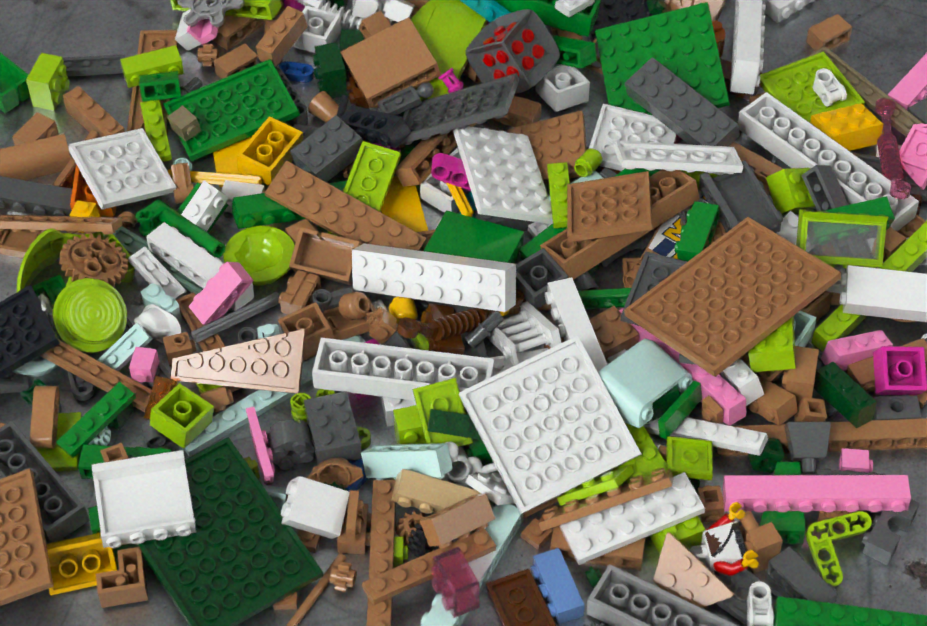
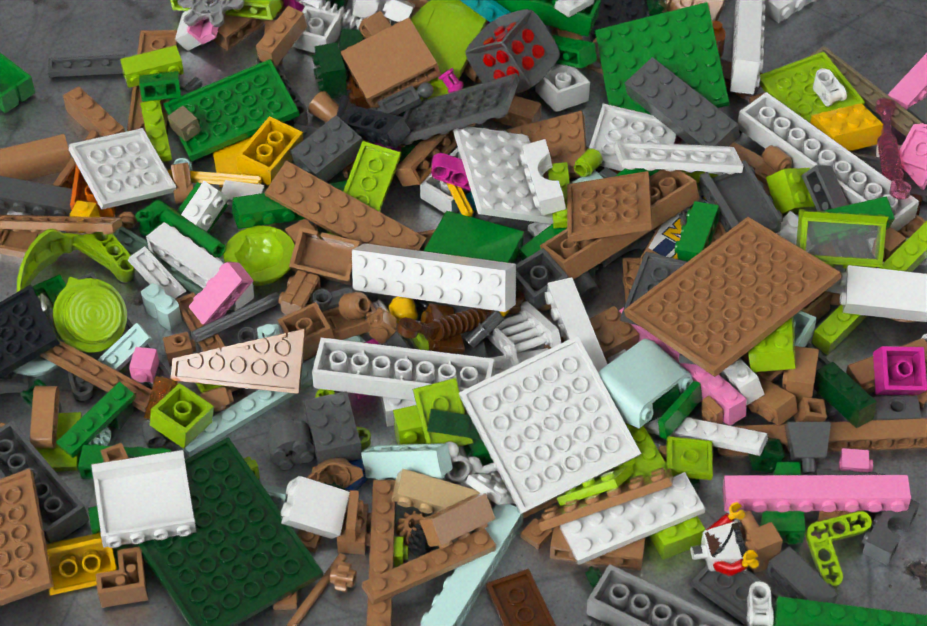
(35, 129): medium nougat brick -> none
(47, 81): lime brick -> none
(93, 259): medium nougat gear -> none
(158, 322): white piece -> none
(208, 55): medium nougat gear -> none
(235, 61): medium nougat brick -> none
(262, 452): bright pink wing -> none
(296, 71): blue beam -> none
(298, 407): lime wheel -> none
(404, 206): yellow tile -> none
(455, 582): clear pink brick -> none
(548, 192): none -> white arch
(557, 586): medium blue brick -> none
(604, 298): green tile -> none
(687, 576): wing -> none
(713, 502): medium nougat brick -> none
(776, 158): none -> medium nougat brick
(829, 33): medium nougat brick -> none
(854, 348): bright pink brick -> none

